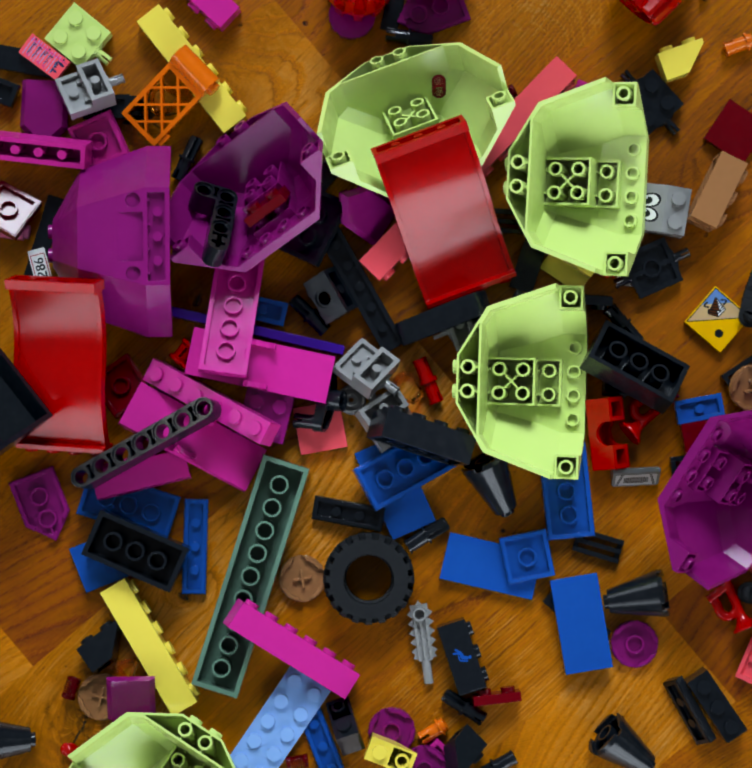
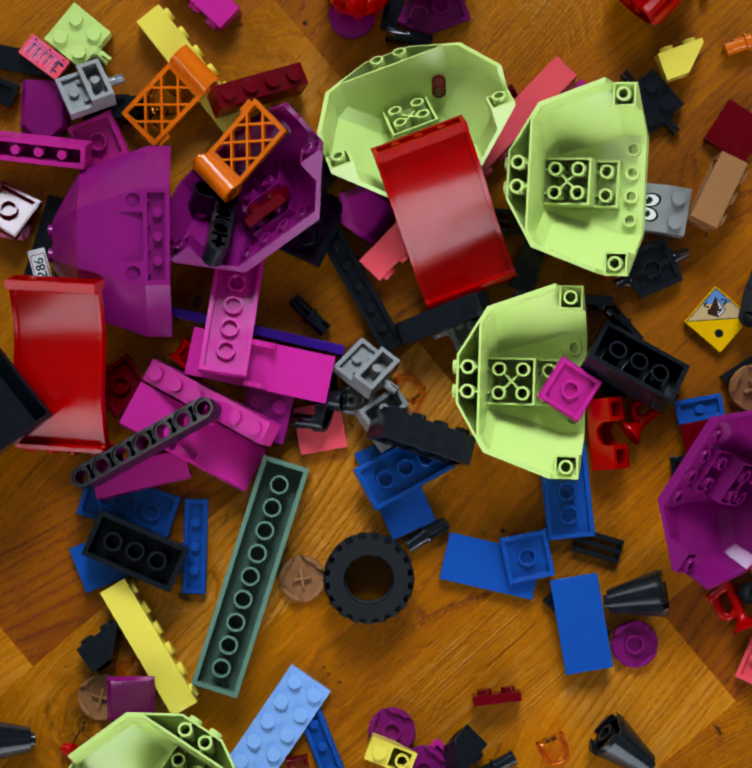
(41, 502): magenta tile -> none
(74, 681): dark red piece -> none
(187, 158): black axle -> none
(218, 172): none -> orange piece
(264, 86): none -> dark red brick
(272, 311): blue plate -> none
(291, 648): dark pink brick -> none
(341, 300): black brick -> none
(345, 726): black slope -> none
(348, 513): black tile -> none
(423, 641): light grey piece -> none
(428, 380): red pin -> none
(434, 730): orange pin -> none
(462, 656): black brick -> none
(464, 706): black axle -> none
(493, 483): black cone -> none
(550, 738): none -> clear orange piece
(565, 272): light yellow panel -> none
(569, 389): none -> dark pink plate
(635, 476): slope -> none
(689, 710): black tile -> none
(715, 704): black brick -> none

